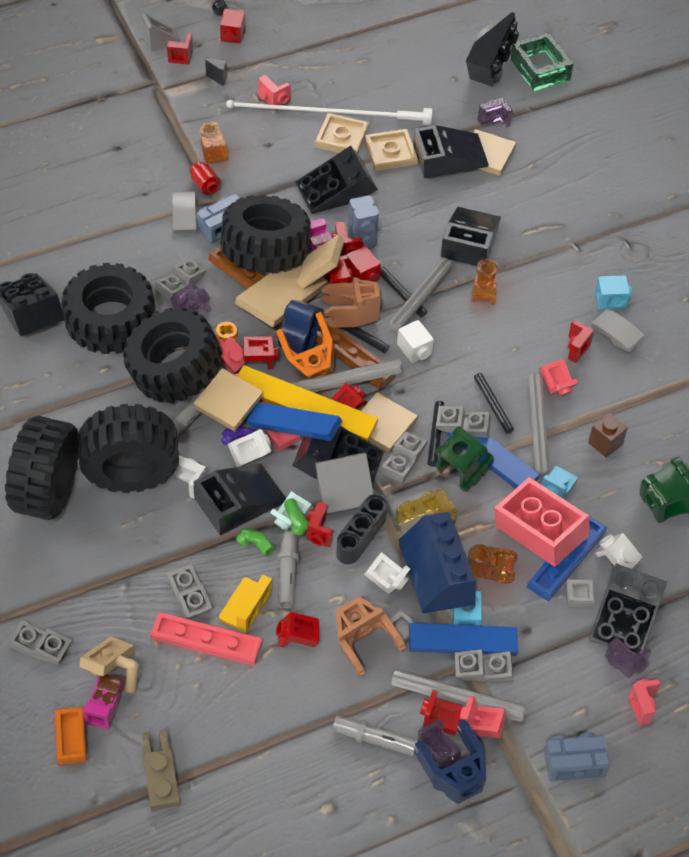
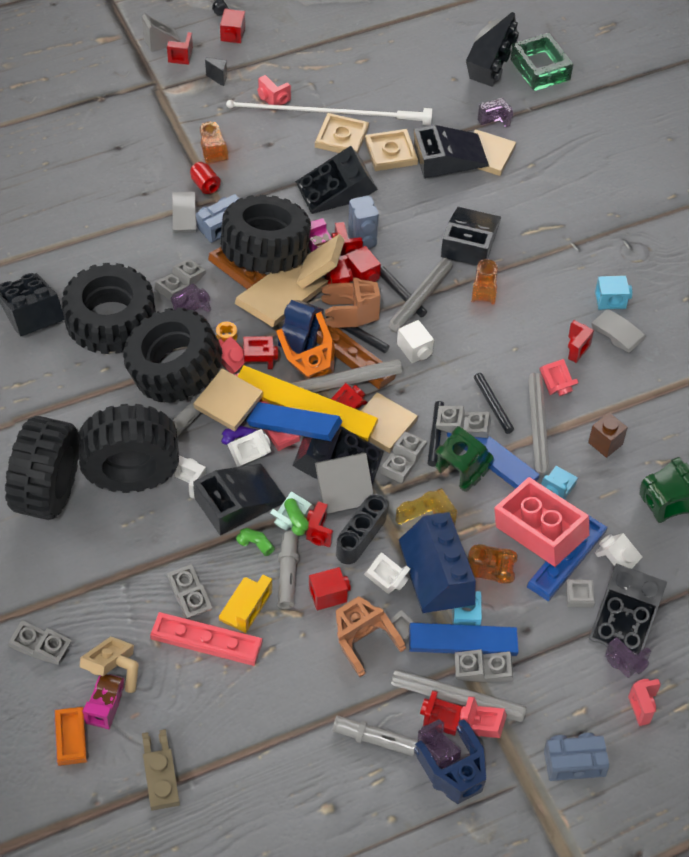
(298, 629): red bracket -> none
(329, 588): none -> red brick

